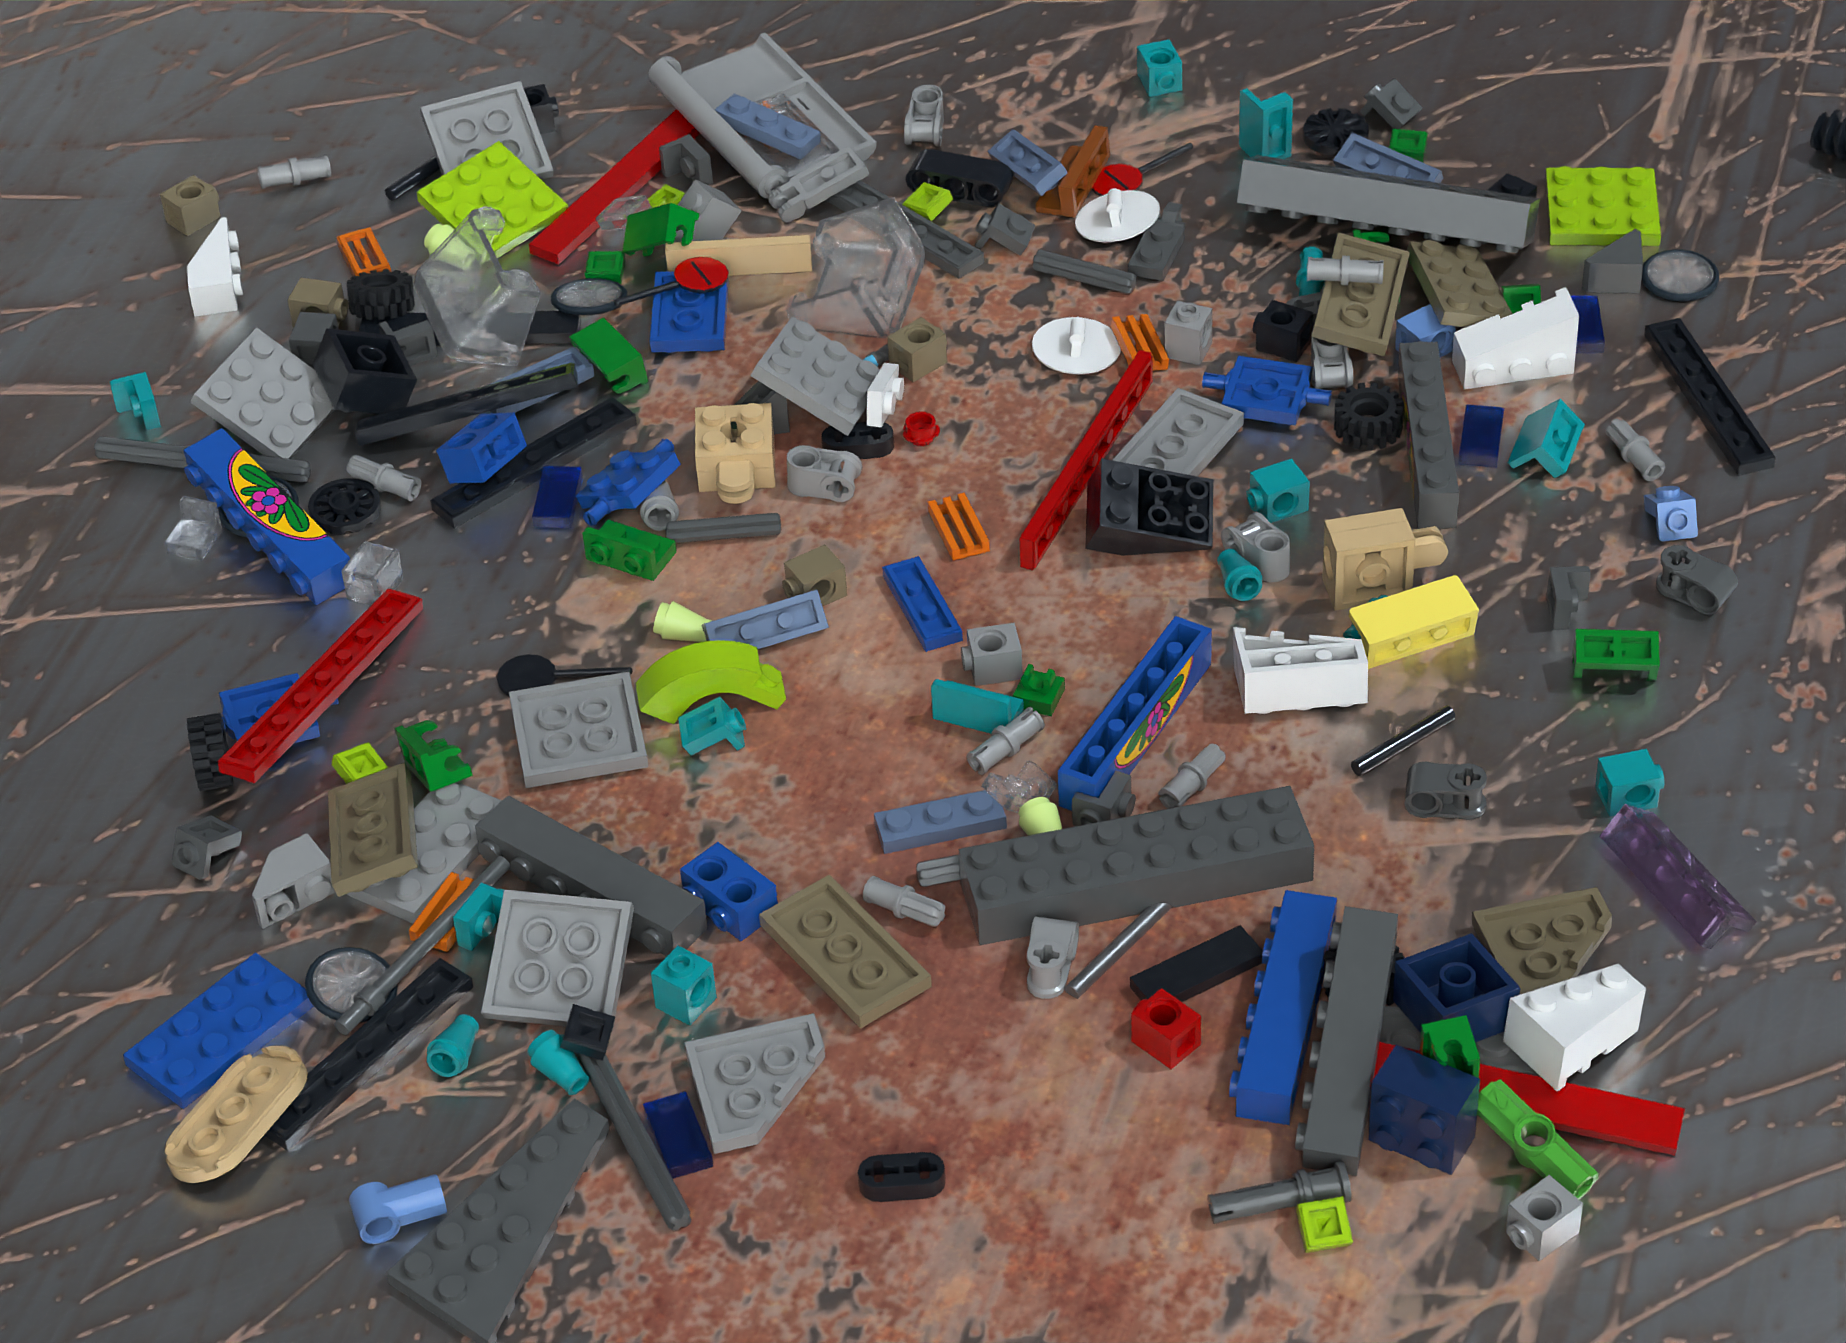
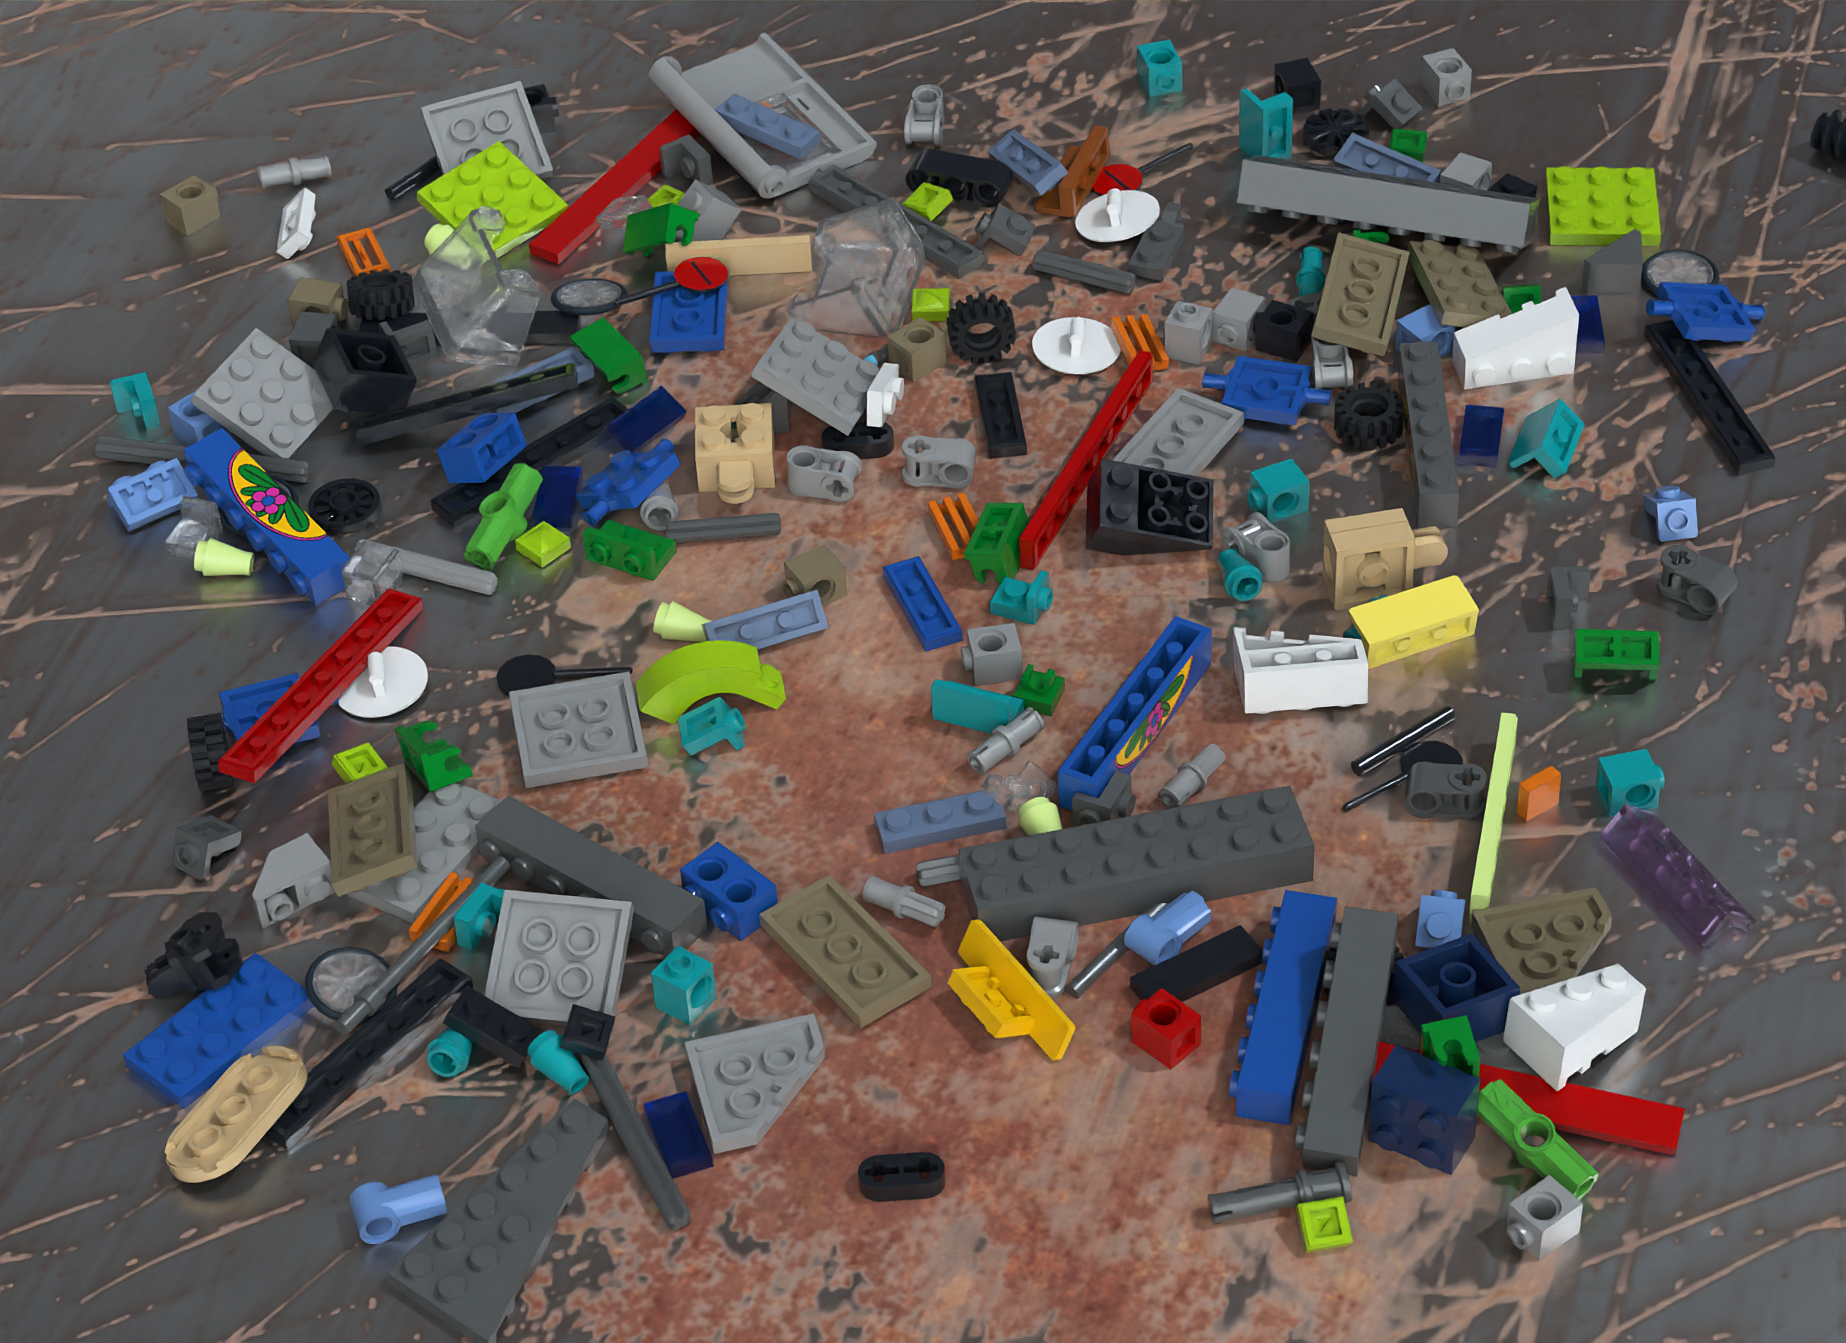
(150, 493): none -> medium blue bracket
(190, 422): none -> medium blue brick
(195, 958): none -> black hinge
(214, 272): white slope -> none
(221, 559): none -> yellowish green cone
(296, 224): none -> white plate
(384, 477): light grey axle -> none
(387, 684): none -> white shield
(444, 571): none -> light grey axle
(491, 1026): none -> black plate
(503, 516): none -> bright green piece
(543, 544): none -> lime tile
(605, 265): green tile -> none
(646, 420): none -> clear blue tile
(818, 183): light grey hinge -> none
(920, 428): red plate -> none
(931, 304): none -> lime tile
(941, 463): none -> light grey piece
(978, 312): none -> black tyre
(996, 541): none -> green hinge
(1000, 415): none -> black tile
(1006, 994): none -> yellow bracket
(1022, 599): none -> teal bracket
(1164, 933): none -> medium blue piece
(1235, 318): none -> light grey brick
(1299, 82): none -> black brick
(1345, 270): light grey pin -> none
(1420, 752): none -> black piece
(1439, 919): none -> medium blue bracket
(1446, 77): none -> light grey brick
(1468, 172): none -> light grey brick
(1494, 814): none -> yellowish green tile
(1538, 793): none -> orange tile
(1635, 449): light grey axle -> none
(1705, 311): none -> blue plate

